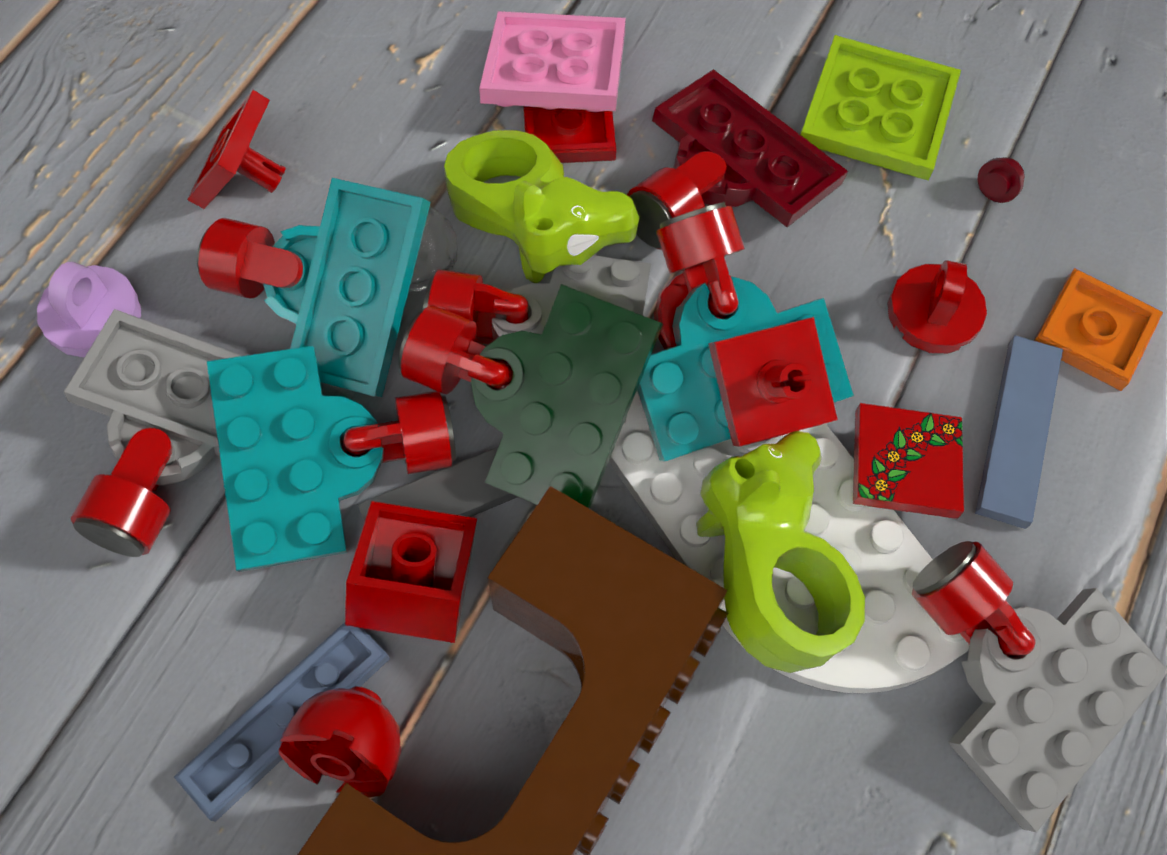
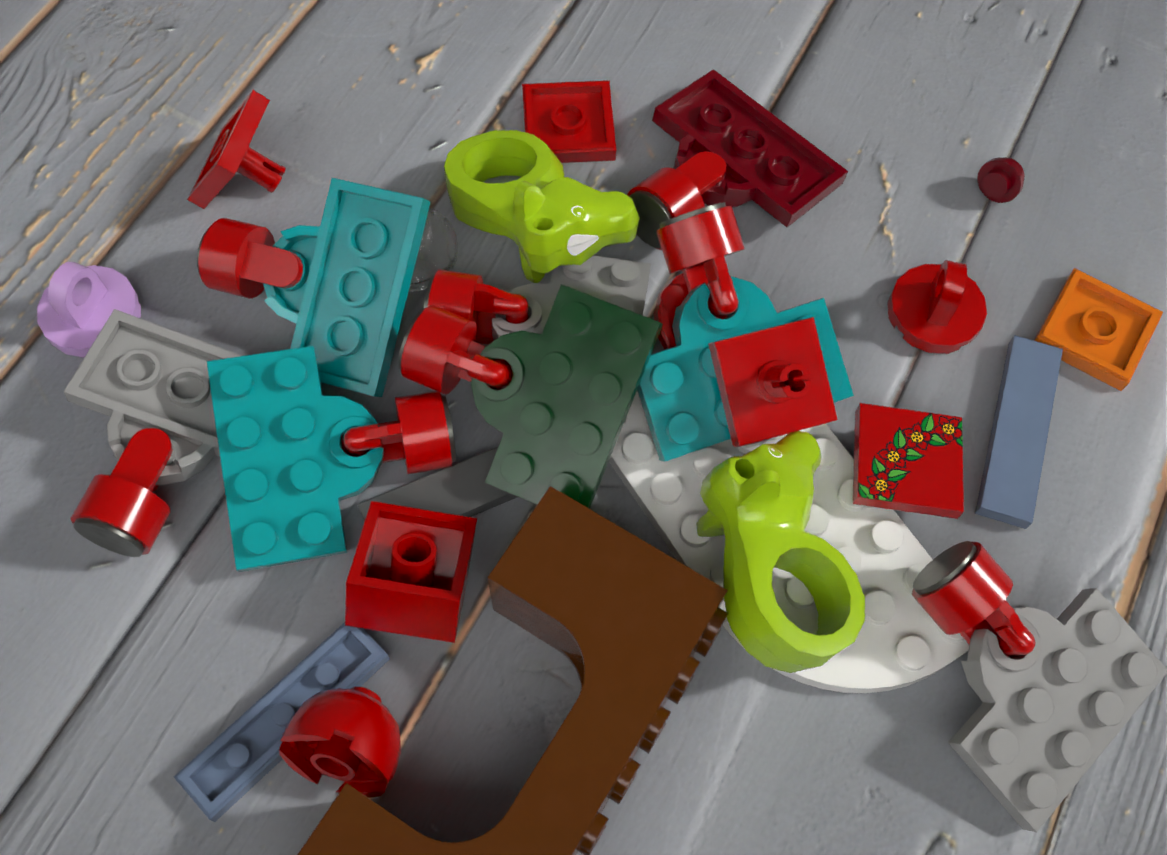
(554, 61): bright pink plate -> none
(881, 107): lime plate -> none

